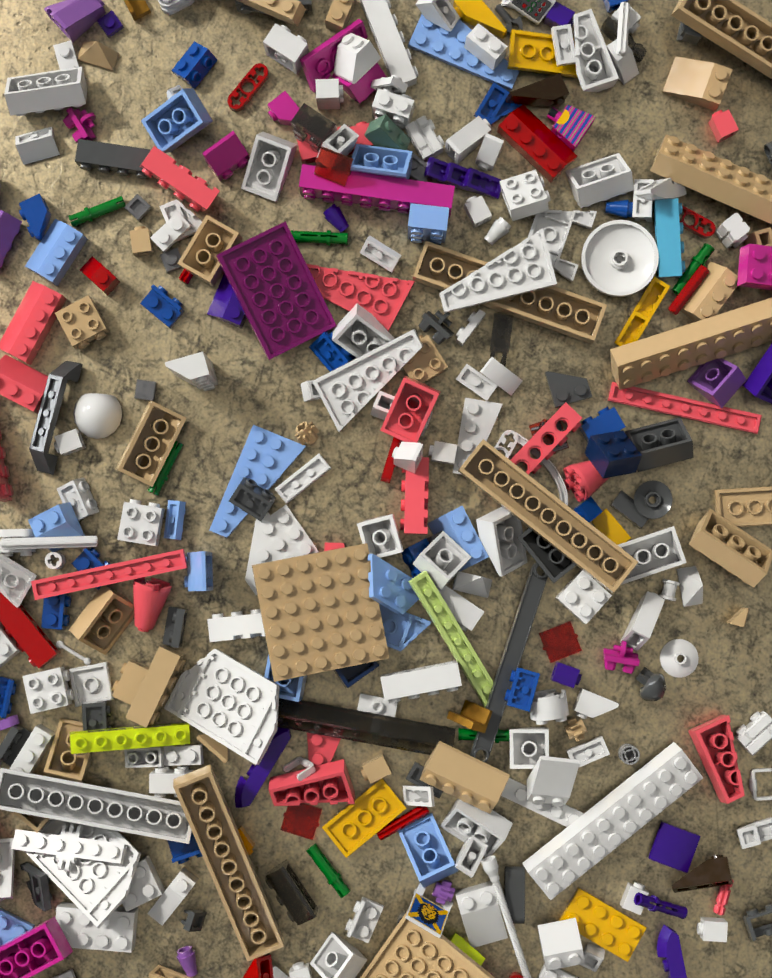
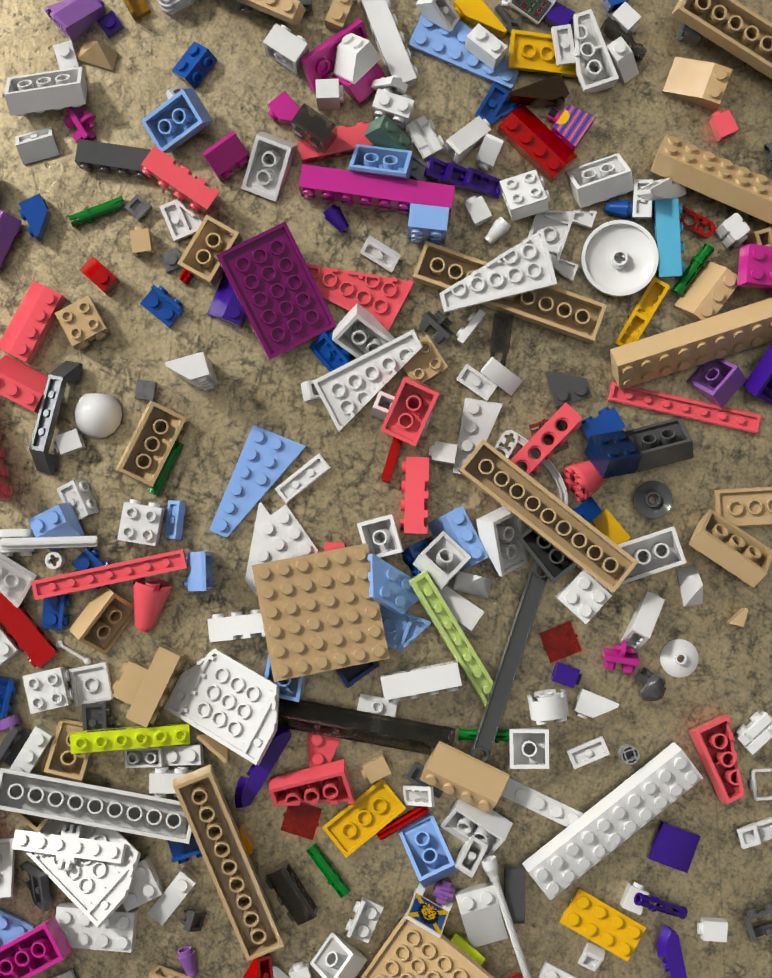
(56, 252): light blue slope -> none
(170, 232): white plate -> none
(175, 627): dark grey bracket -> none
(249, 95): red beam -> none
(252, 498): dark grey bracket -> none
(304, 762): piece -> none
(306, 433): tan gear -> none
(320, 237): green pin -> none
(333, 166): clear red piece -> none
(341, 141): white brick -> none
(408, 455): white slope -> none
(472, 716): pearl gold panel -> none
(522, 689): blue bracket -> none
(552, 780): white slope -> none
(561, 944): white slope -> none
(575, 729): tan gear -> none
(623, 29): white axle -> none
(625, 506): dark grey slope -> none
(669, 590): white bush -> none
(688, 290): red axle -> none
(709, 874): dark brown slope -> none
(722, 899): coral axle -> none

